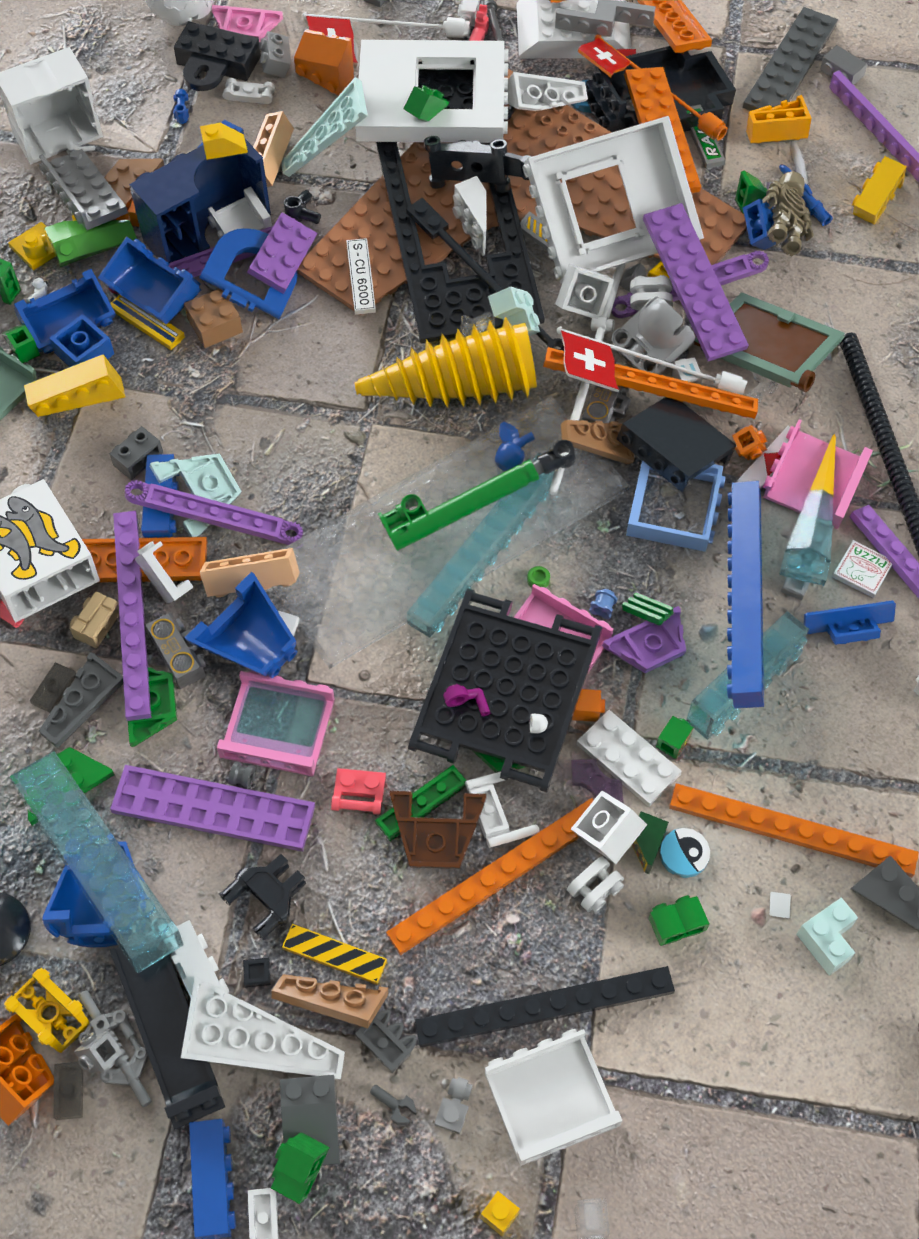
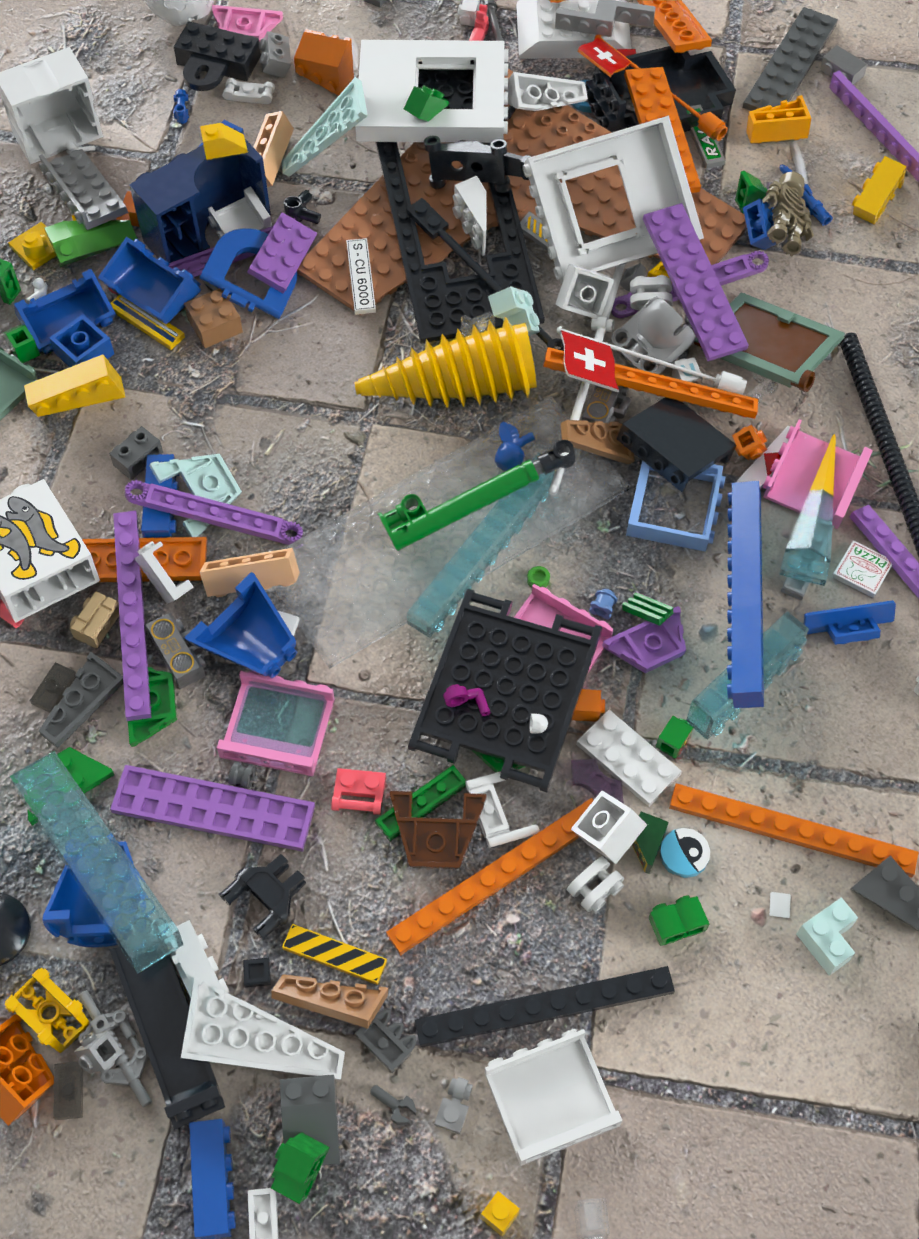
(126, 172): medium nougat wing -> none
(342, 27): flag -> none

